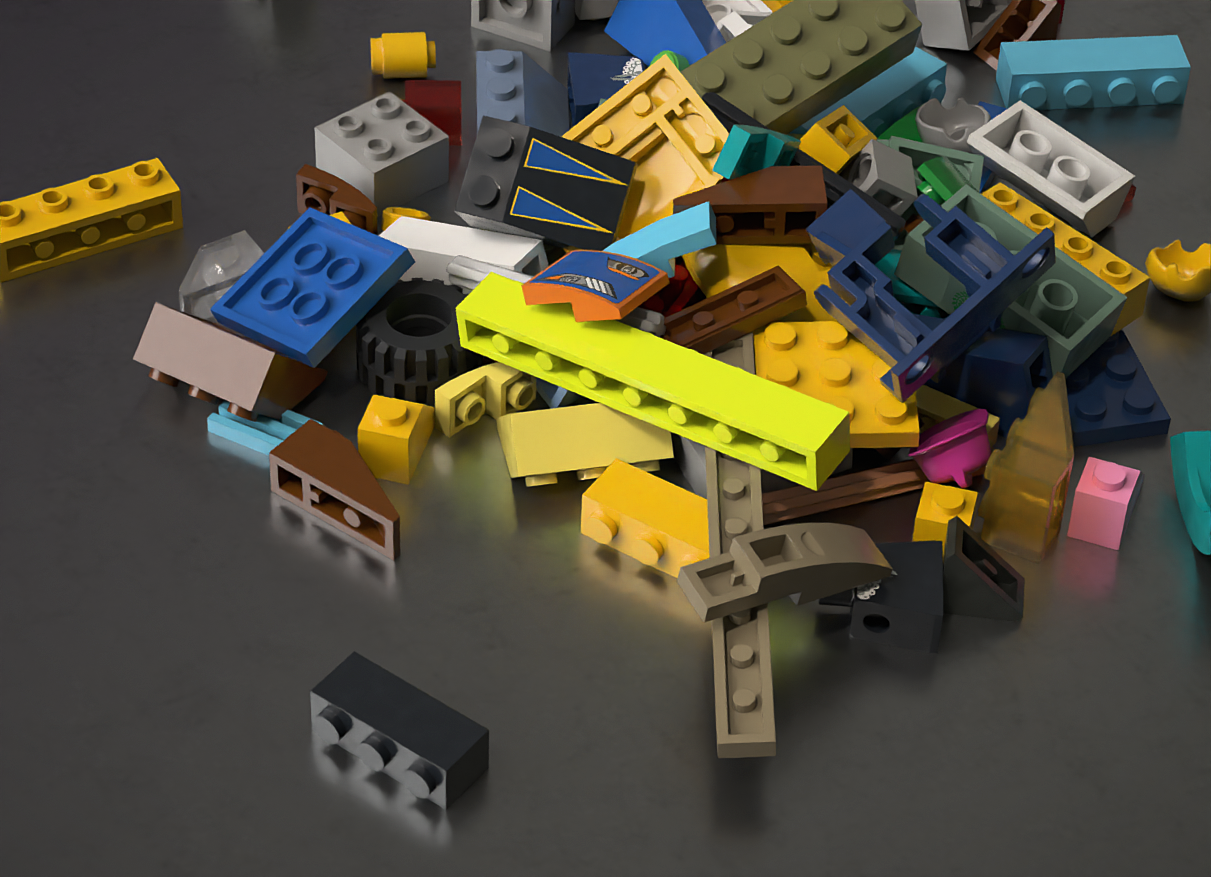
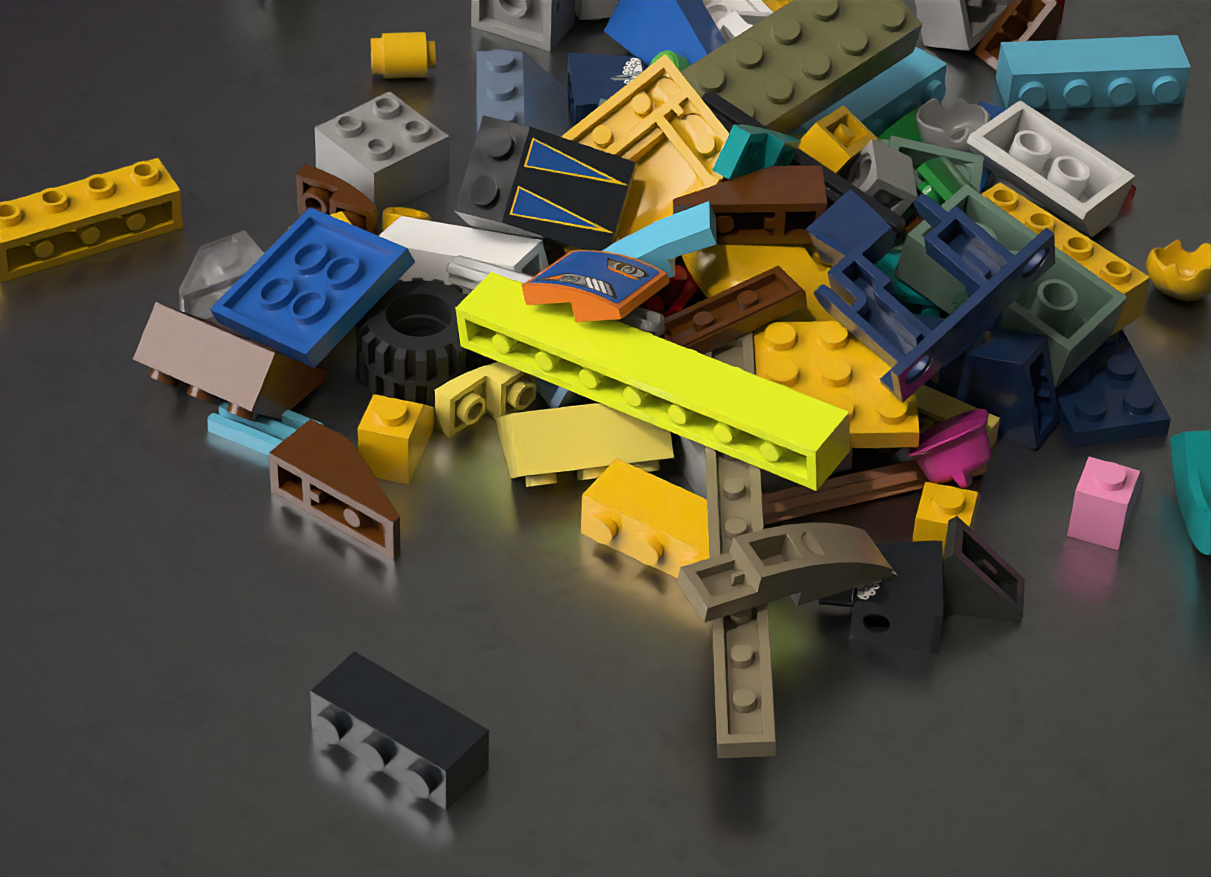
(438, 103): clear red brick -> none
(1030, 477): clear yellow slope -> none

